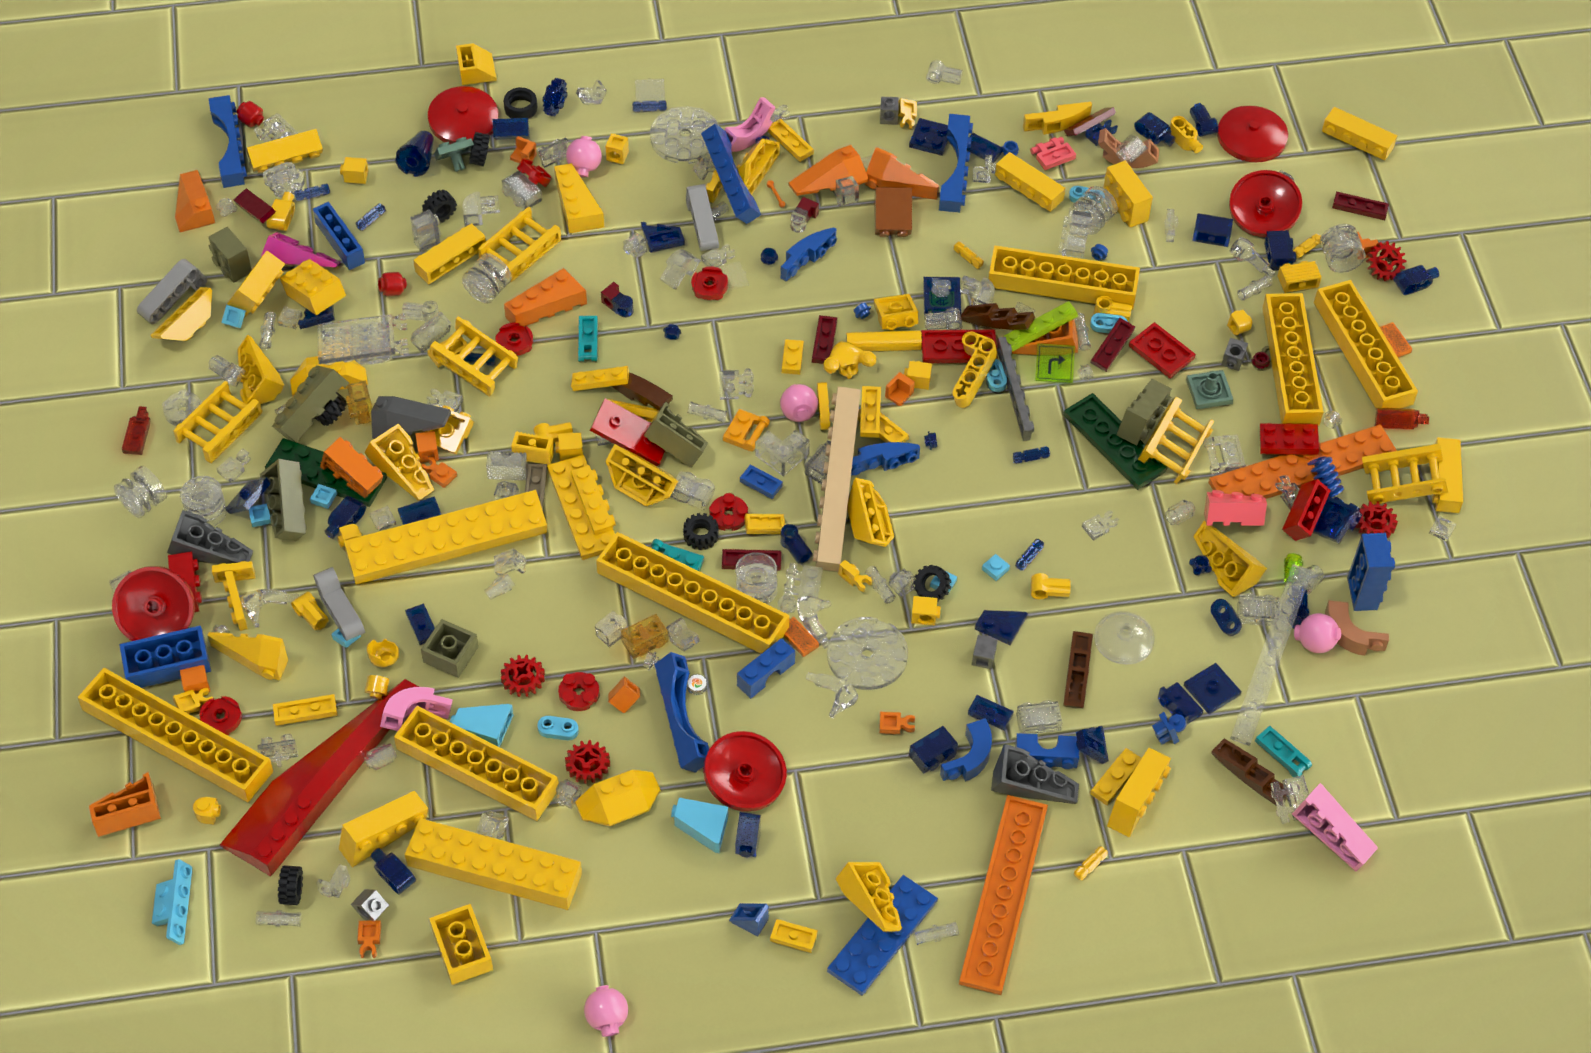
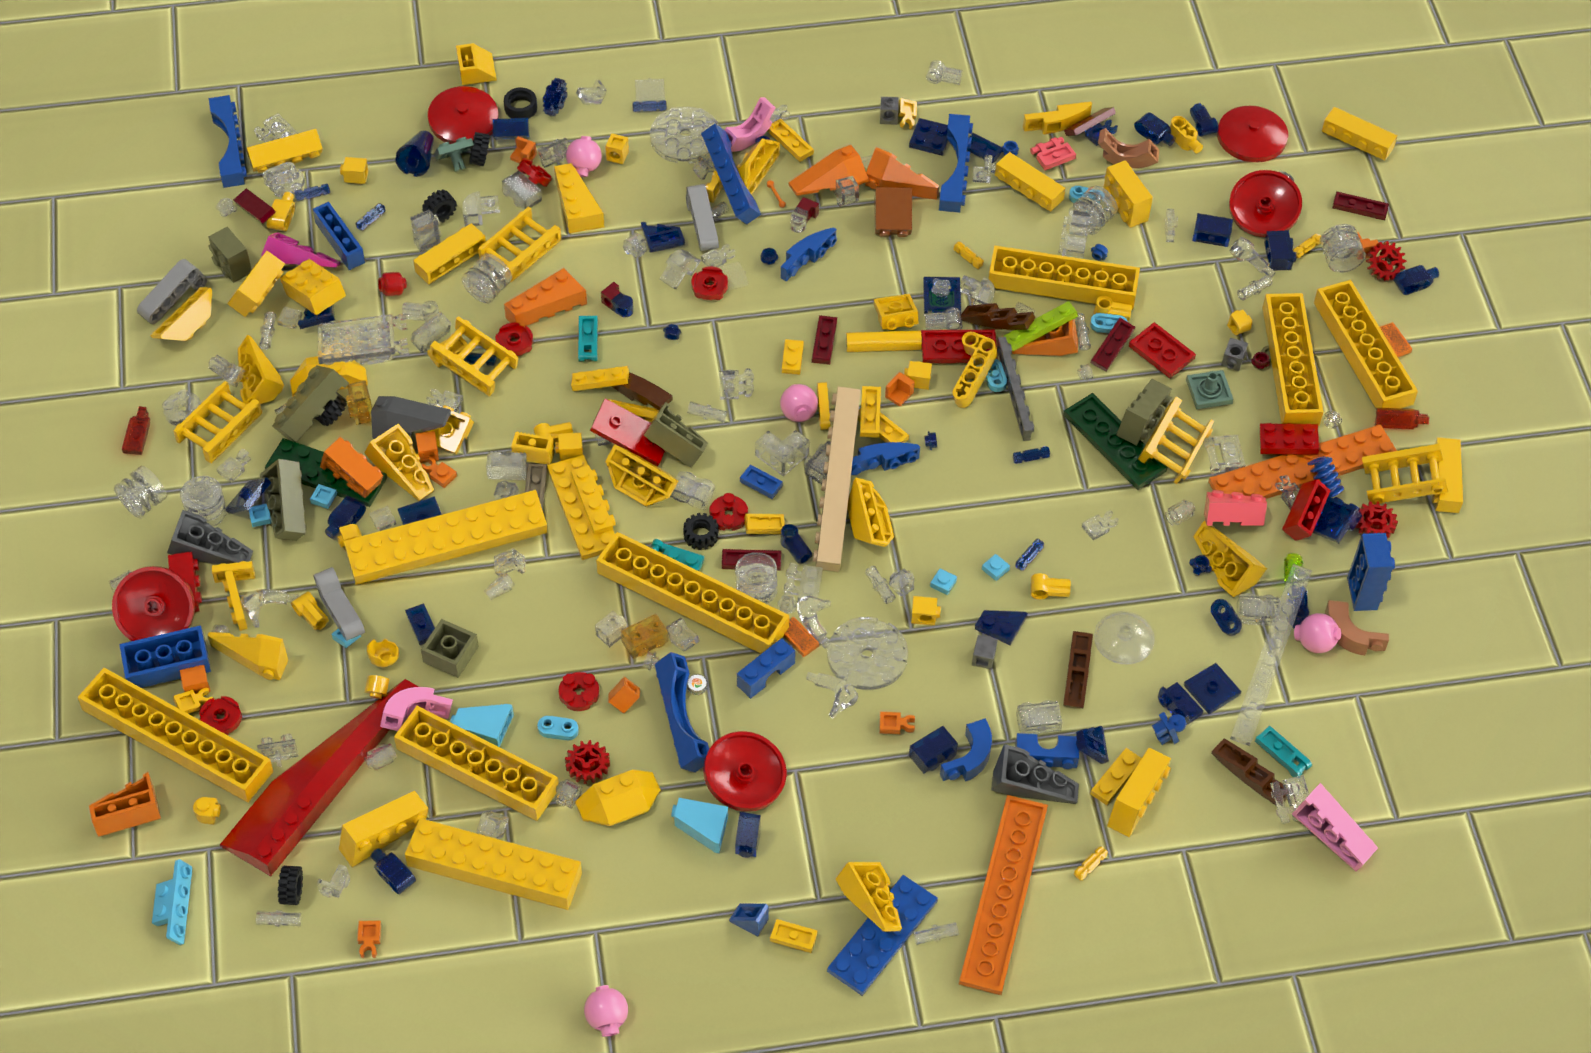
(192, 205): orange wedge -> none
(233, 316): medium azure plate -> none
(250, 113): red head -> none
(305, 709): yellow plate -> none
(369, 904): flat silver brick -> none
(461, 944): yellow brick -> none
(522, 675): red gear -> none
(741, 427): light orange plate -> none
(846, 358): yellow head -> none
(850, 573): yellow plate -> none
(862, 311): blue plate -> none
(926, 572): black tyre -> none
(994, 713): clear blue plate -> none
(1055, 363): clear neon green piece -> none
(1130, 149): clear brick -> none
(1299, 276): yellow brick -> none
(1315, 578): clear brick -> none
(1442, 528): clear plate -> none

